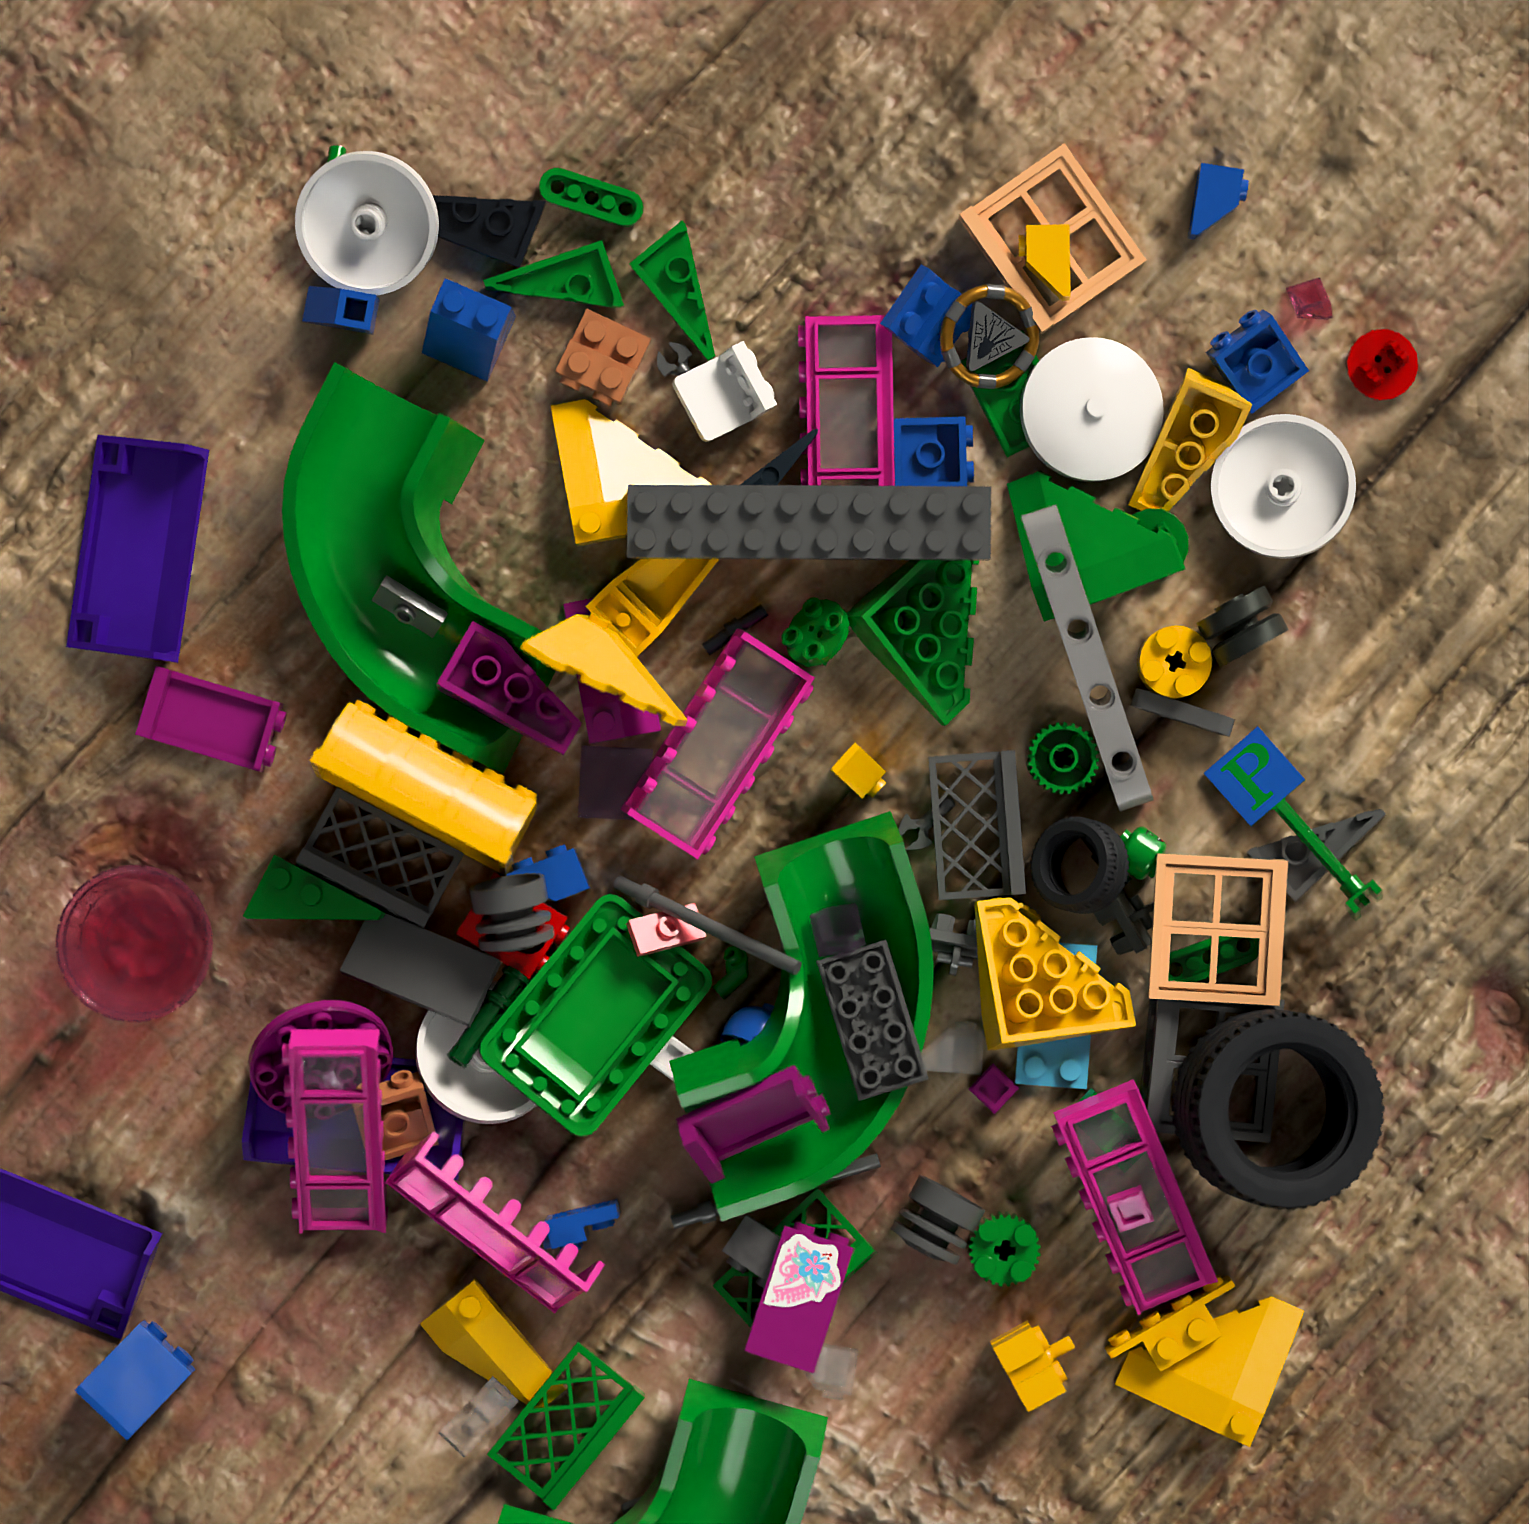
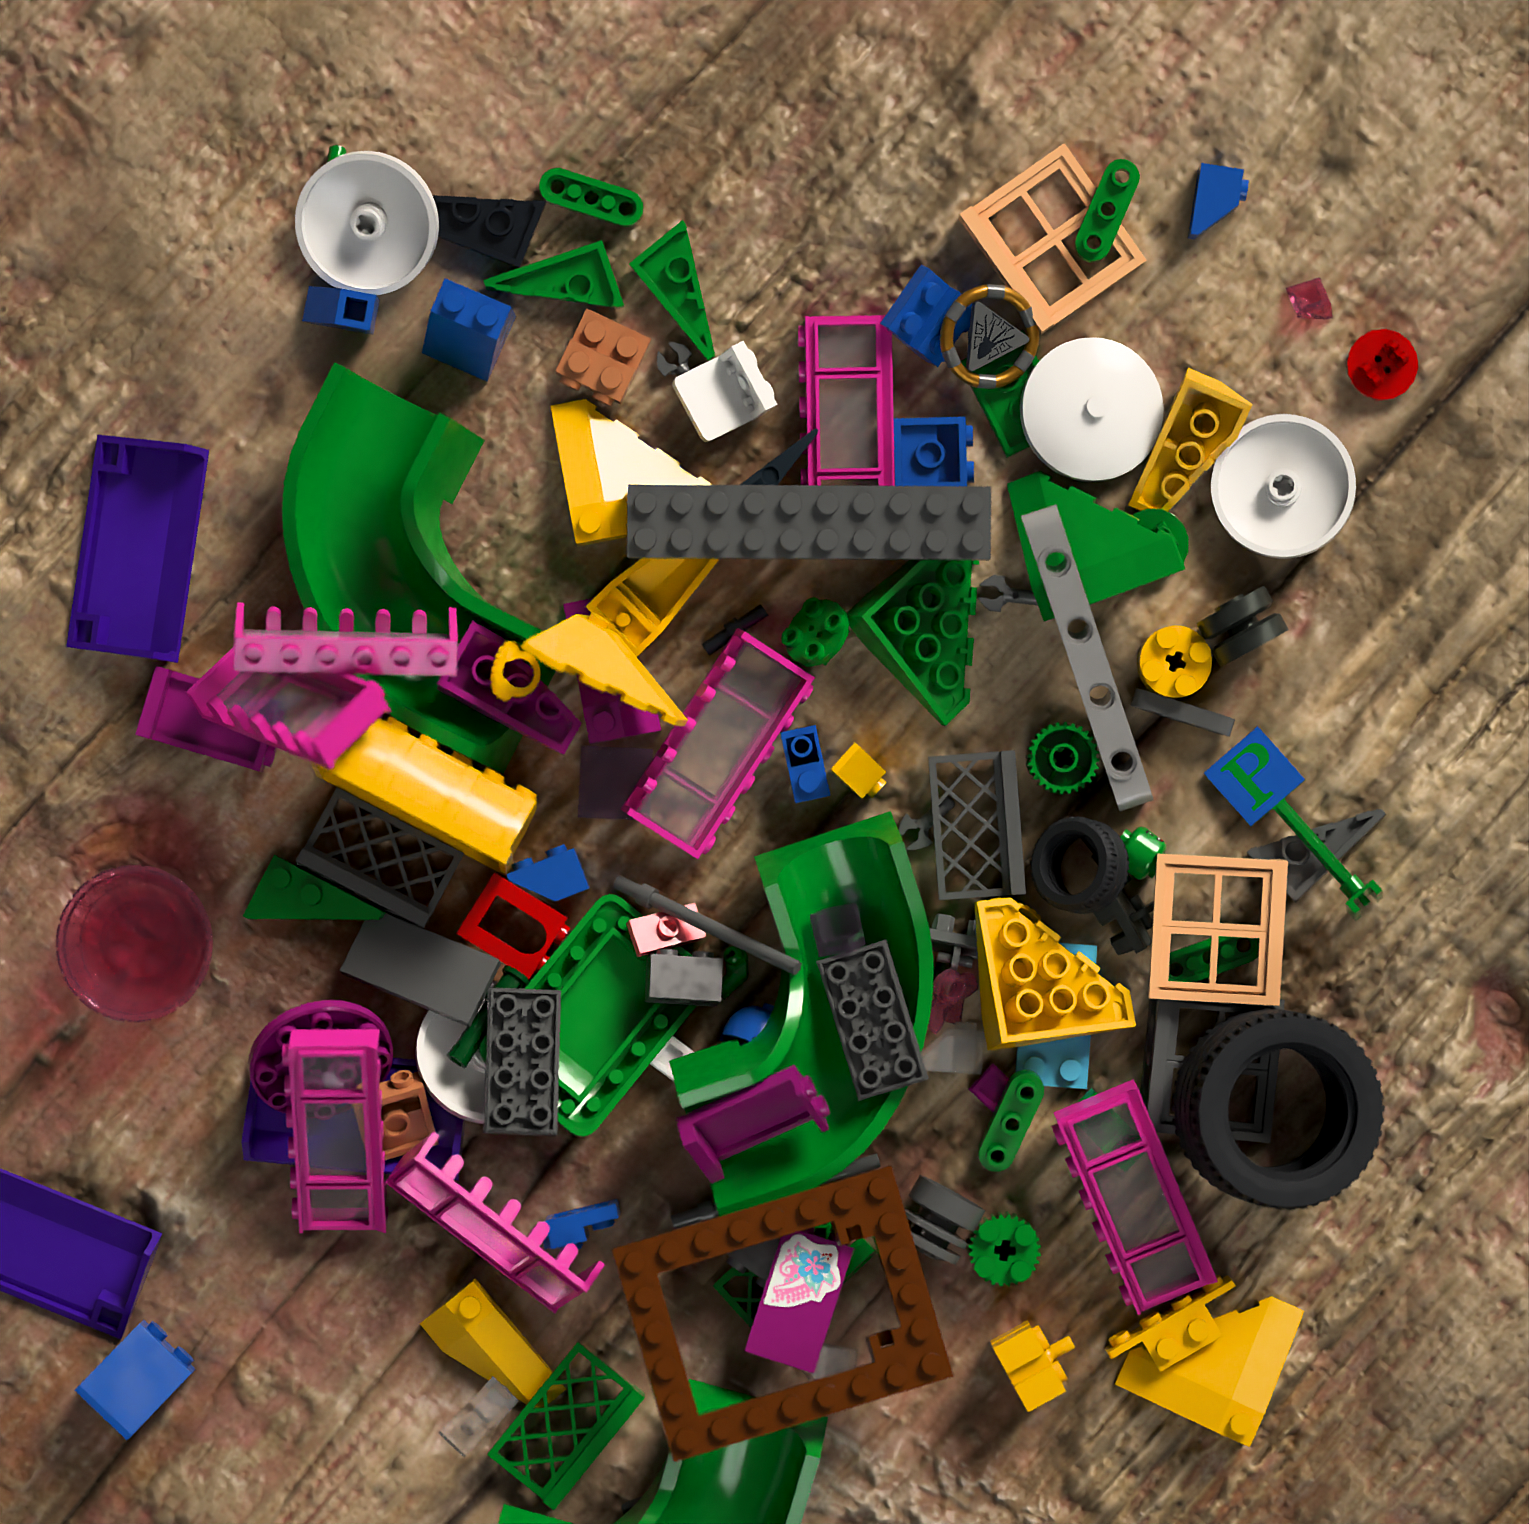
(293, 711): none -> window
(345, 650): none -> dark pink window
(409, 606): dark grey plate -> none
(500, 685): none -> yellow piece
(512, 919): dark grey wheel -> none
(522, 1061): none -> dark grey tile
(683, 978): none -> flat silver brick
(805, 764): none -> blue slope
(857, 1210): none -> reddish brown plate
(949, 993): none -> clear pink plate
(1009, 594): none -> dark grey bar
(1015, 1106): none -> green plate
(1048, 256): yellow slope -> none
(1095, 222): none -> green plate
(1130, 1208): dark pink tile -> none
(1256, 358): blue plate -> none

